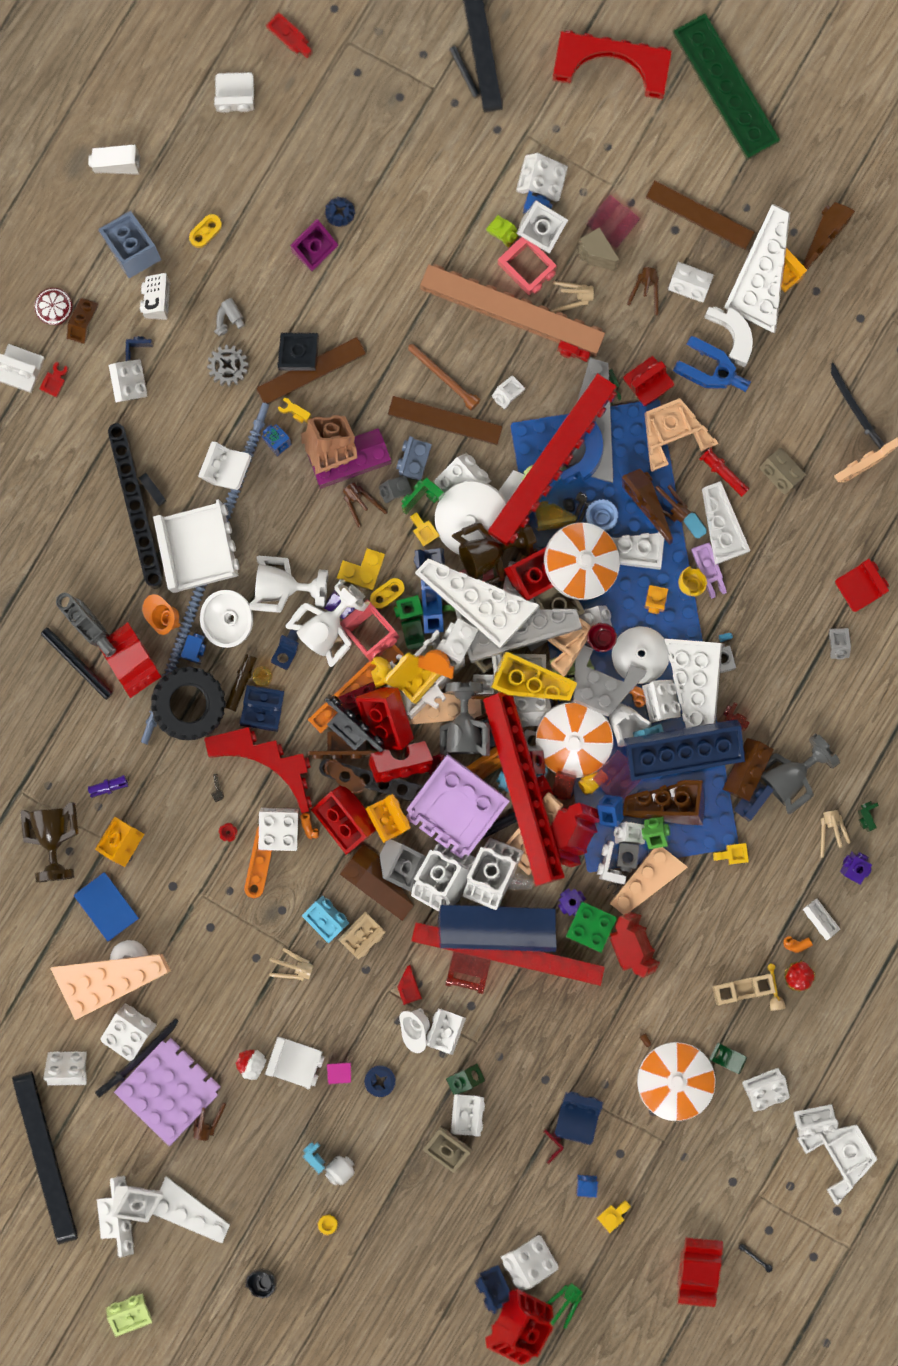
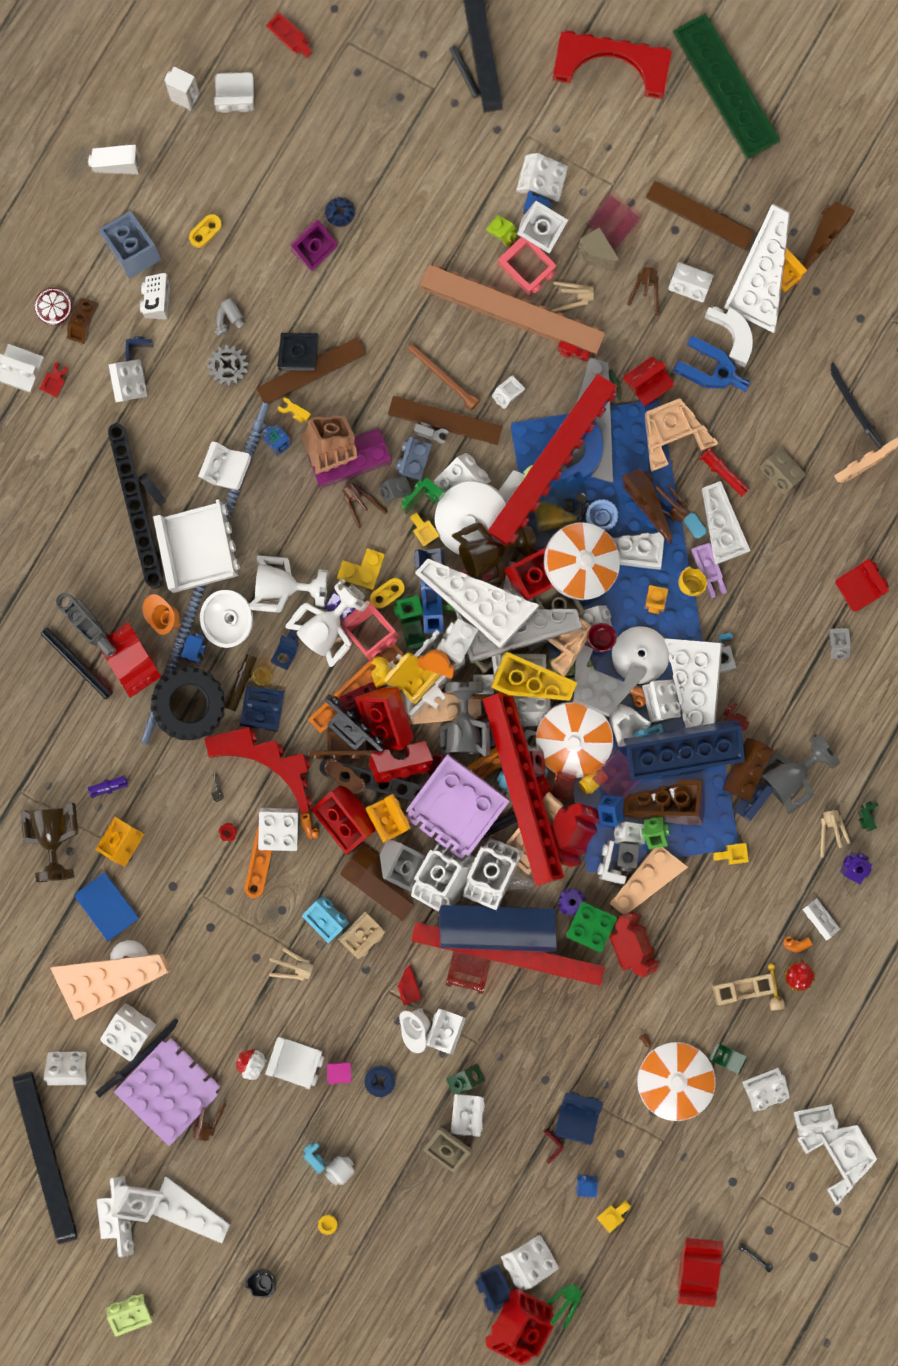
(182, 88): none -> white brick
(426, 431): none -> light grey plate

